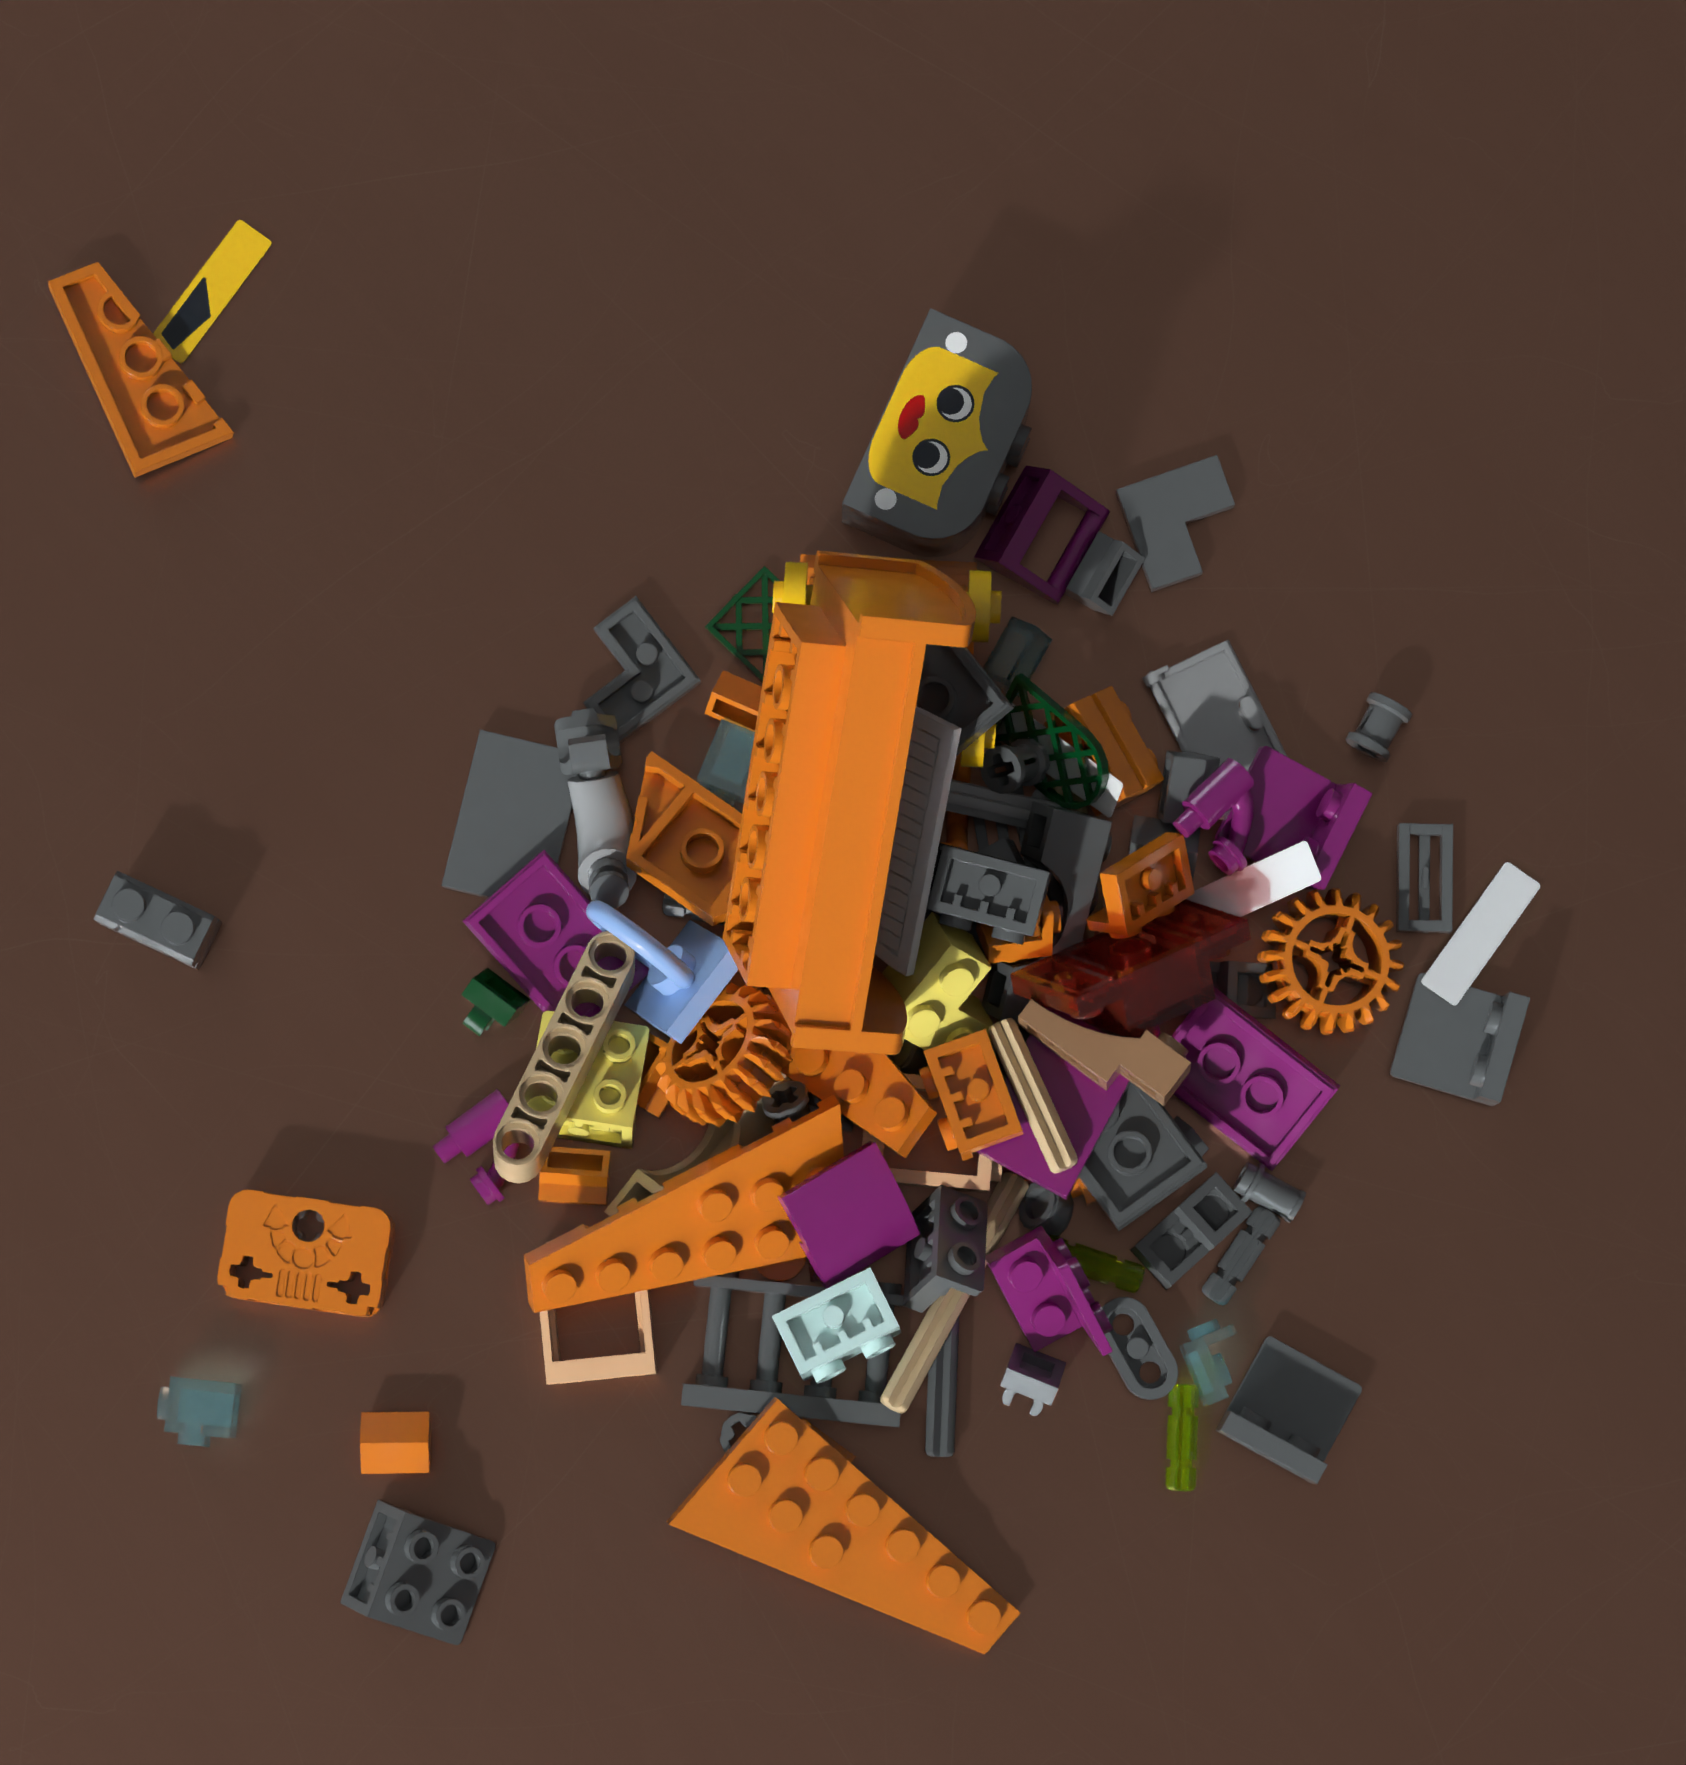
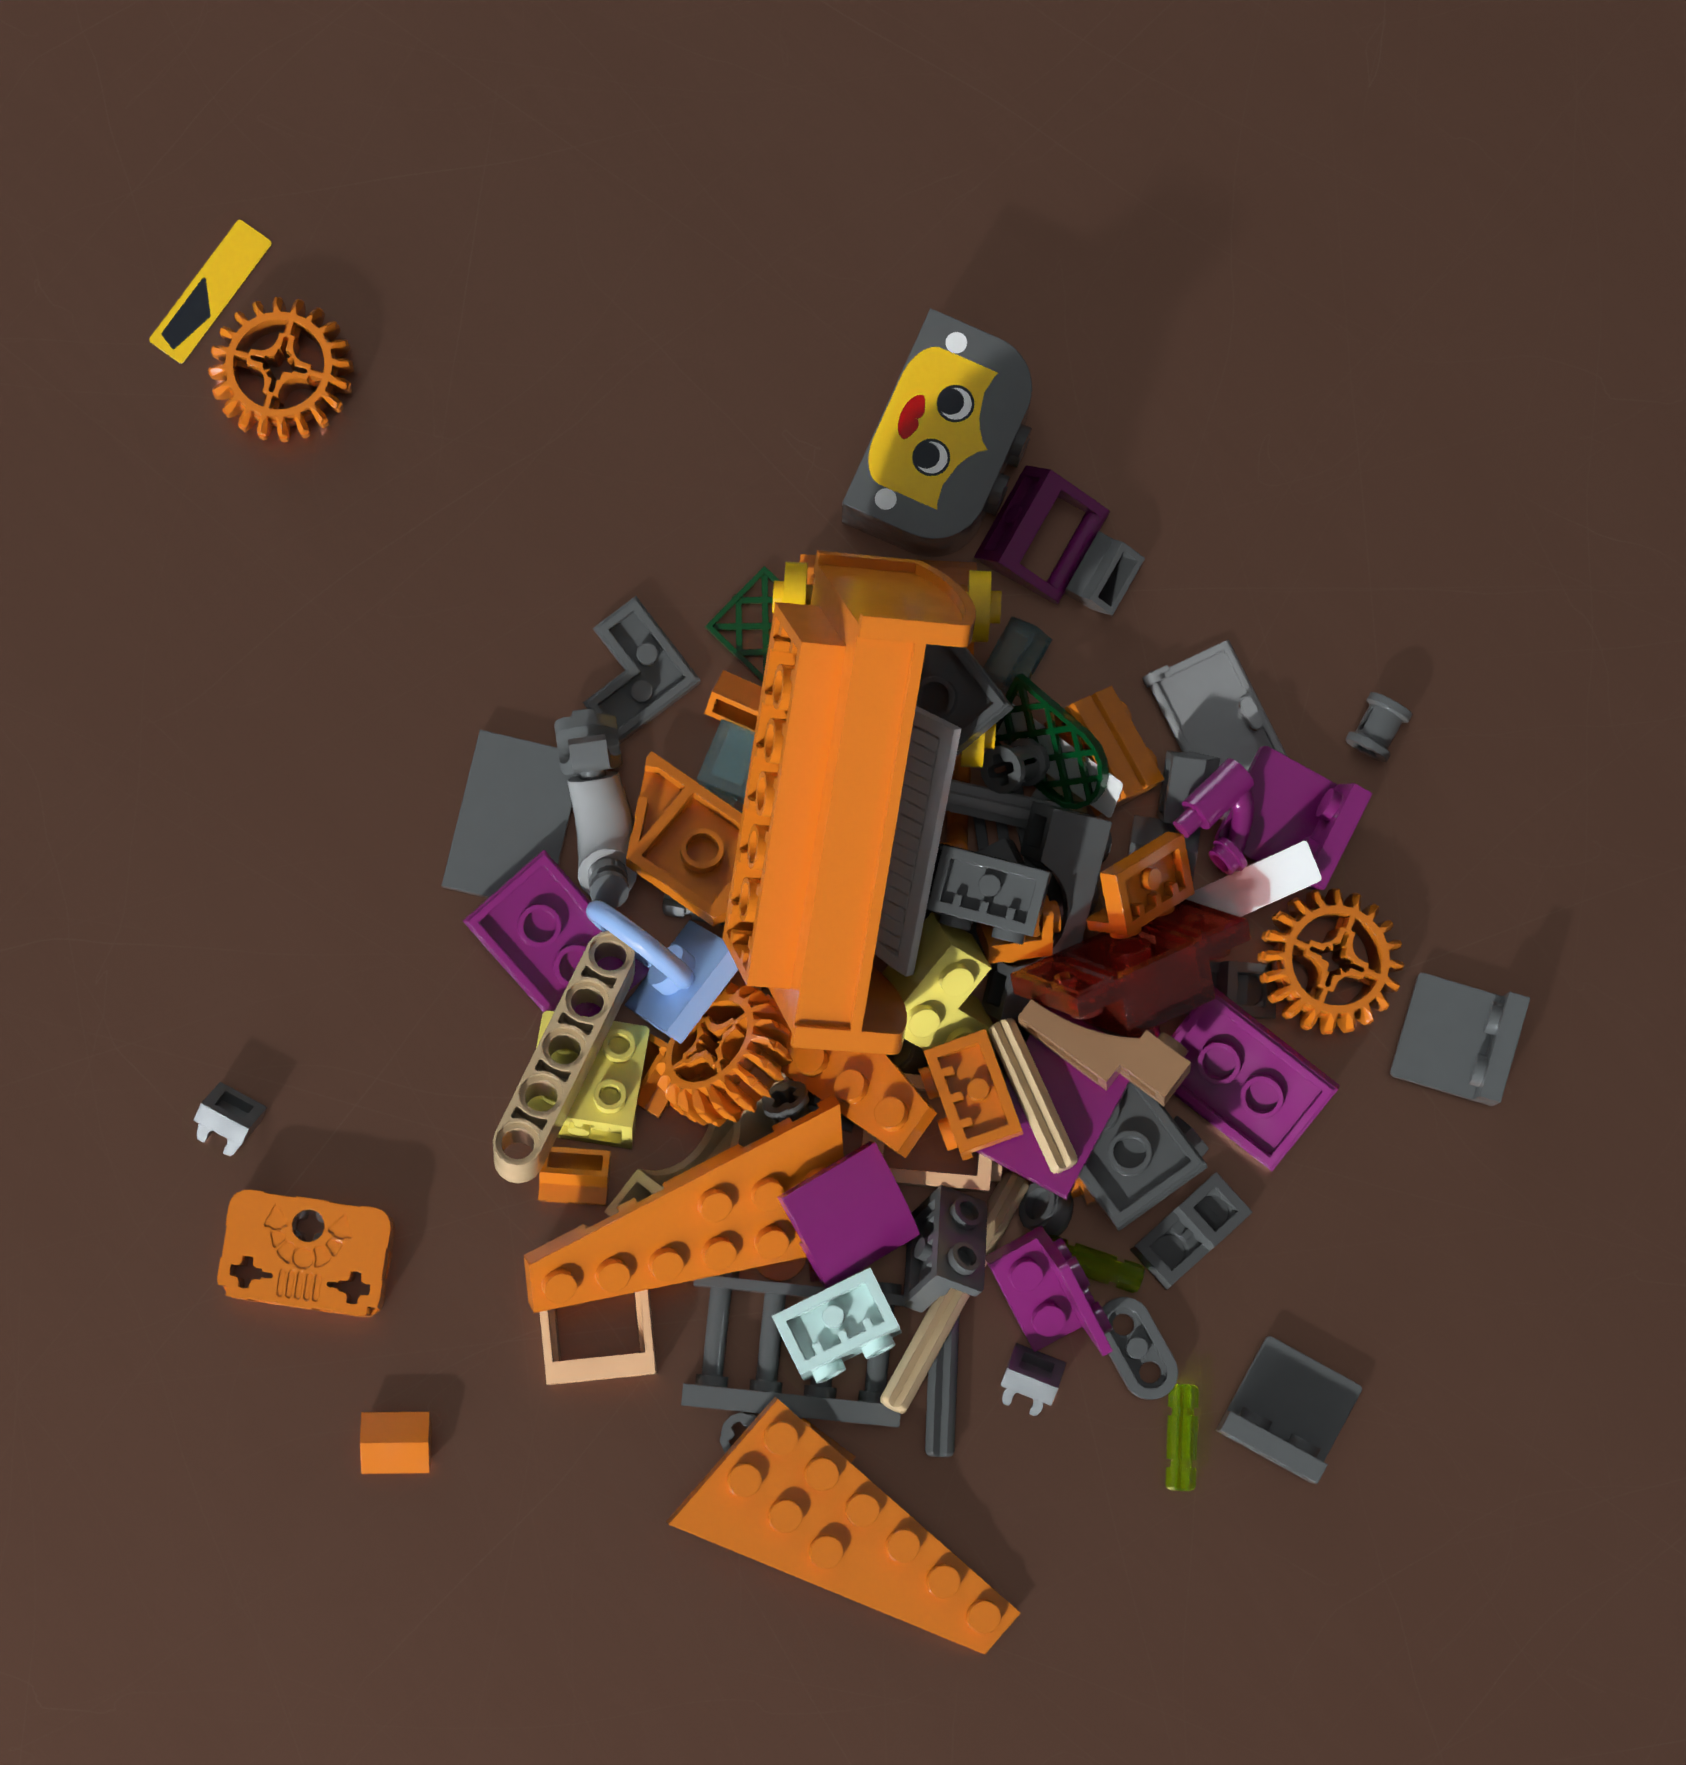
(141, 388): orange wing -> none
(157, 920): dark grey brick -> none
(199, 1409): clear light blue brick -> none
(229, 1115): none -> dark grey tile
(257, 361): none -> orange gear
(418, 1573): dark grey bracket -> none
(472, 1132): magenta plant -> none
(493, 1002): dark green tile -> none
(1158, 516): dark grey tile -> none
(1207, 1371): clear light blue bracket -> none
(1241, 1255): dark grey axle -> none
(1268, 1191): dark grey pin -> none
(1424, 924): dark grey tile -> none
(1480, 933): white sticker -> none

